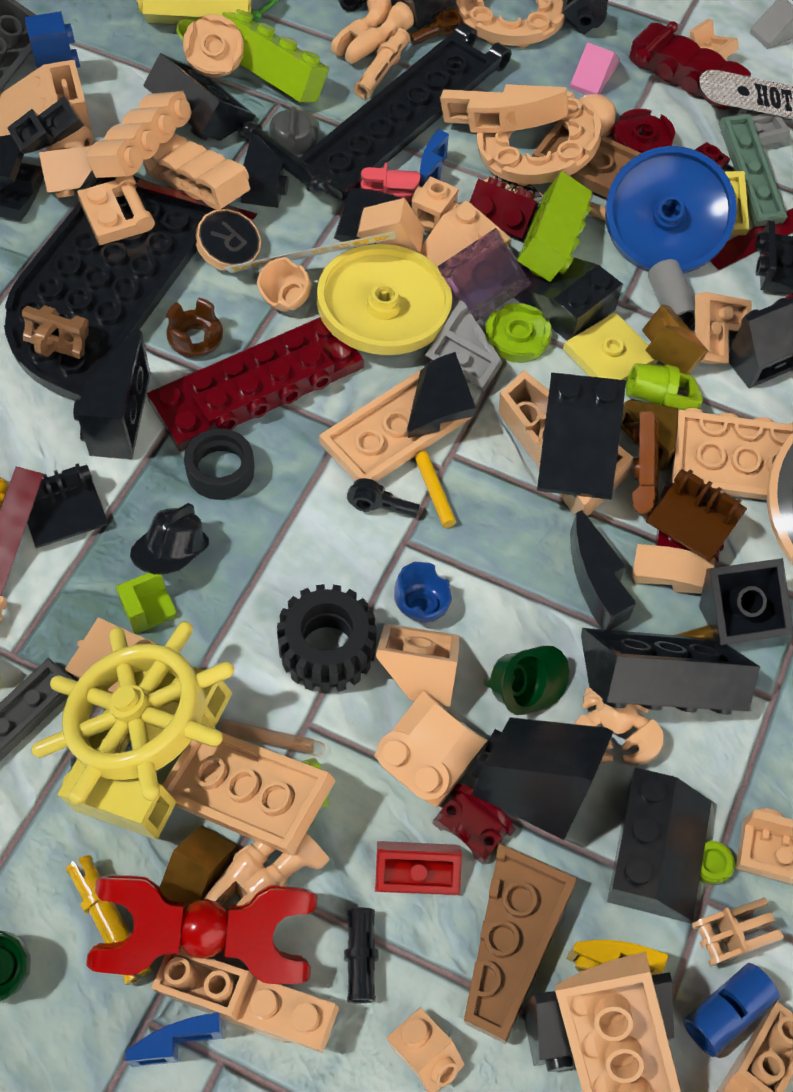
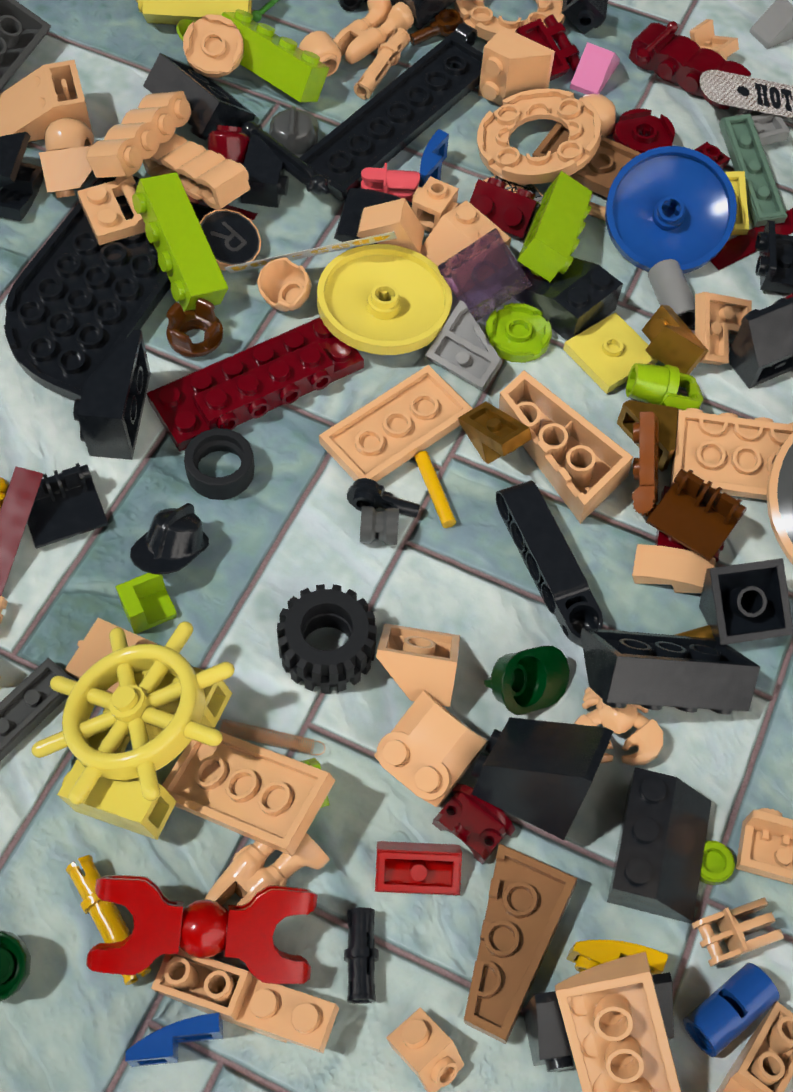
(39, 131): black slope -> none
(42, 322): medium nougat hips -> none
(51, 39): blue brick -> none
(179, 240): none -> lime brick
(196, 866): pearl gold slope -> none
(229, 142): none -> dark red head
(325, 47): none -> light nougat head
(379, 525): none -> dark grey wheel
(422, 593): blue hair -> none
(440, 396): black slope -> none
(493, 431): none -> pearl gold slope
(512, 110): light nougat slope -> none
(513, 66): none -> light nougat slope
(546, 36): none -> dark red plate
(549, 559): none -> black piece
(581, 435): black slope -> none
(599, 574): black slope -> none

